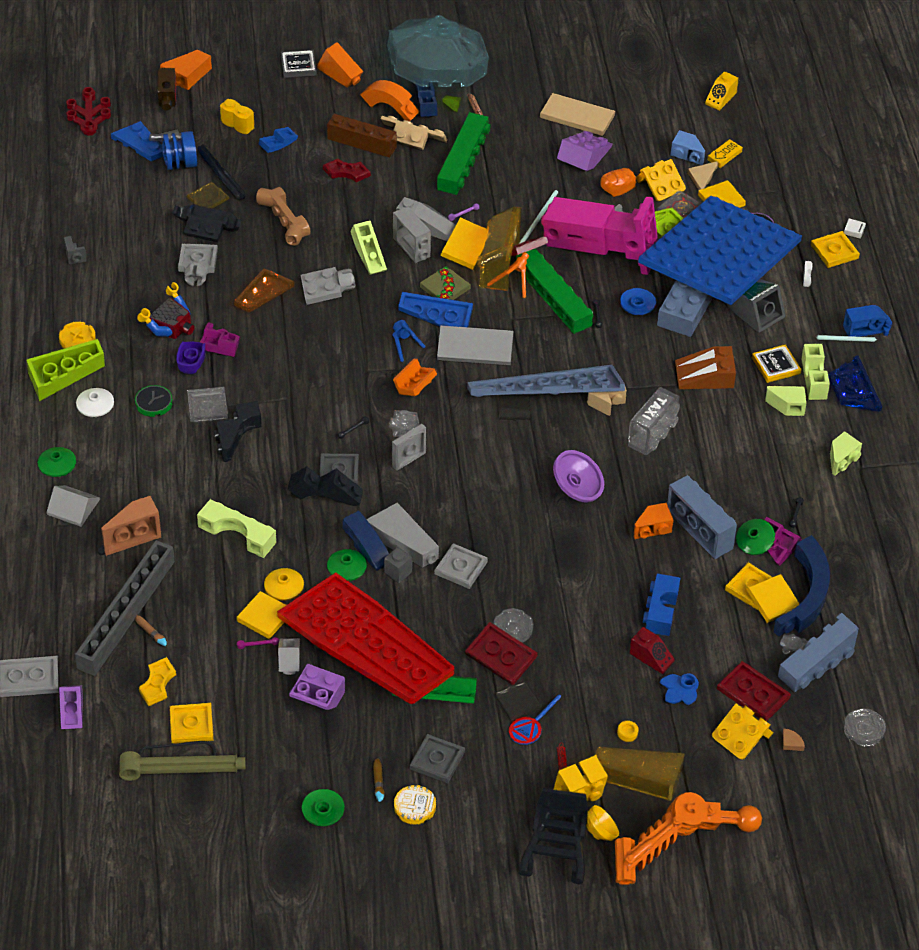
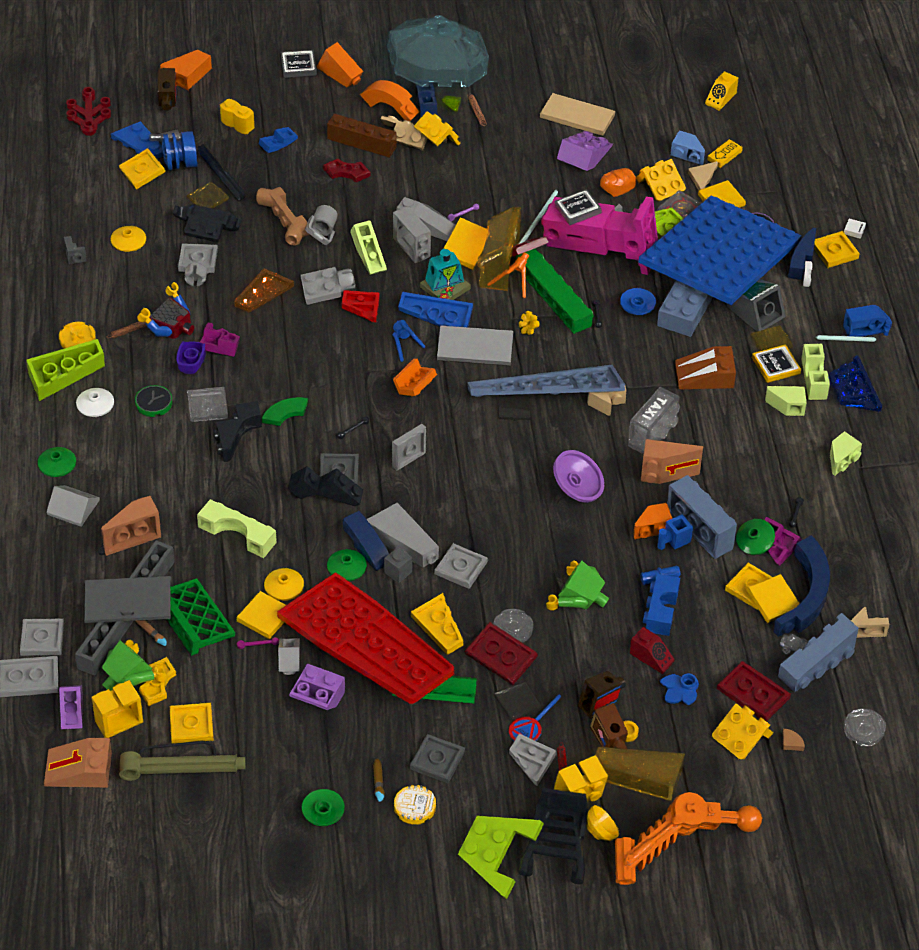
(42, 637): none -> light grey tile
(79, 764): none -> nougat slope
(117, 709): none -> yellow piece
(120, 598): none -> dark grey container
(125, 665): none -> bright green torso
(128, 238): none -> yellow dish
(129, 329): none -> nougat piece
(142, 168): none -> yellow tile
(180, 620): none -> green fence
(285, 409): none -> green tile
(322, 224): none -> light grey piece
(361, 303): none -> red wing
(403, 422): clear brick -> none
(435, 130): none -> yellow bracket
(438, 623): none -> yellow wing
(444, 271): none -> teal torso
(463, 153): green brick -> none
(488, 844): none -> lime wing
(529, 323): none -> yellow plant
(532, 757): none -> light grey wing
(578, 207): none -> tile
(580, 589): none -> bright green torso
(600, 692): none -> dark brown torso
(609, 727): none -> reddish brown torso
(647, 577): none -> blue axle
(670, 461): none -> nougat slope
(676, 532): none -> blue brick
(771, 338): none -> clear yellow piece
(802, 253): none -> dark blue slope
(870, 627): none -> tan slope

